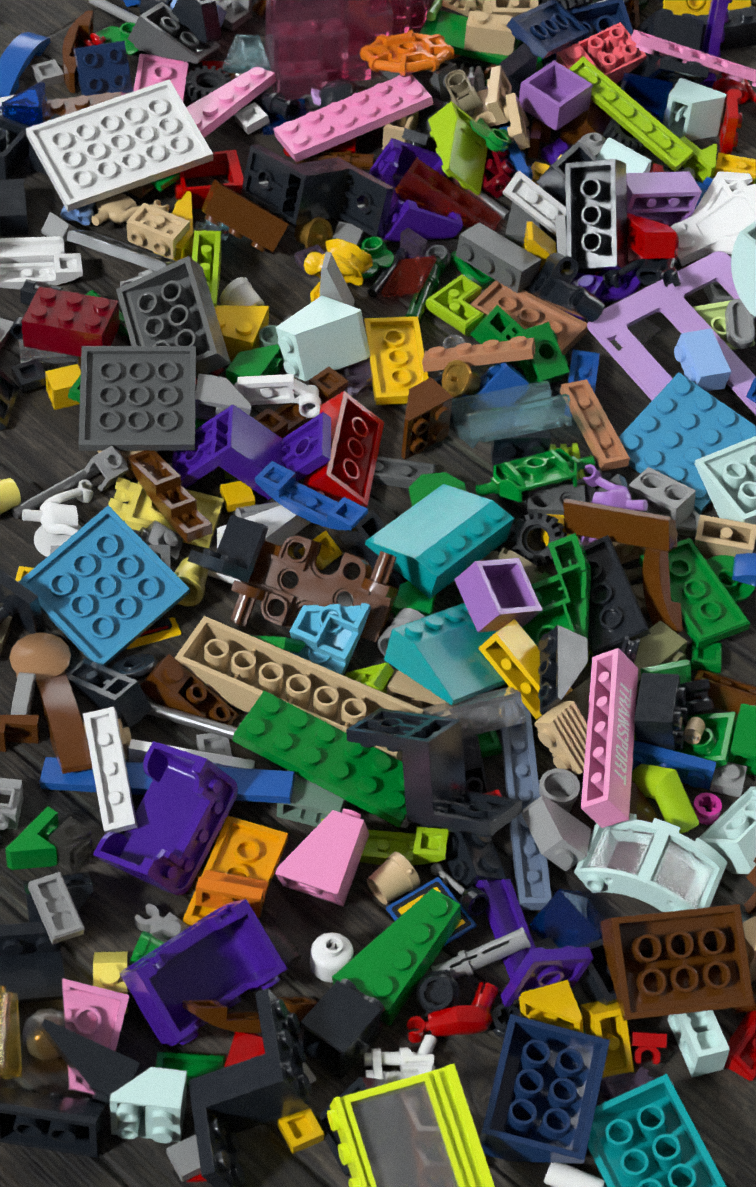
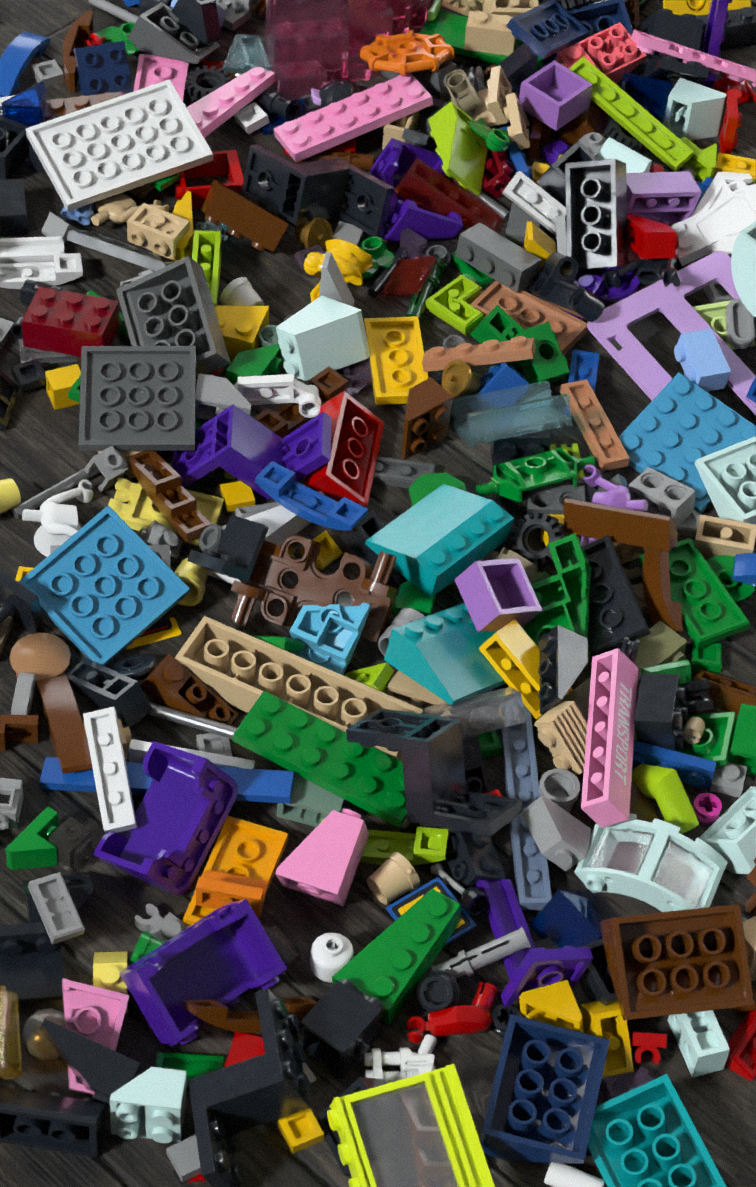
(211, 537): none -> dark grey tile

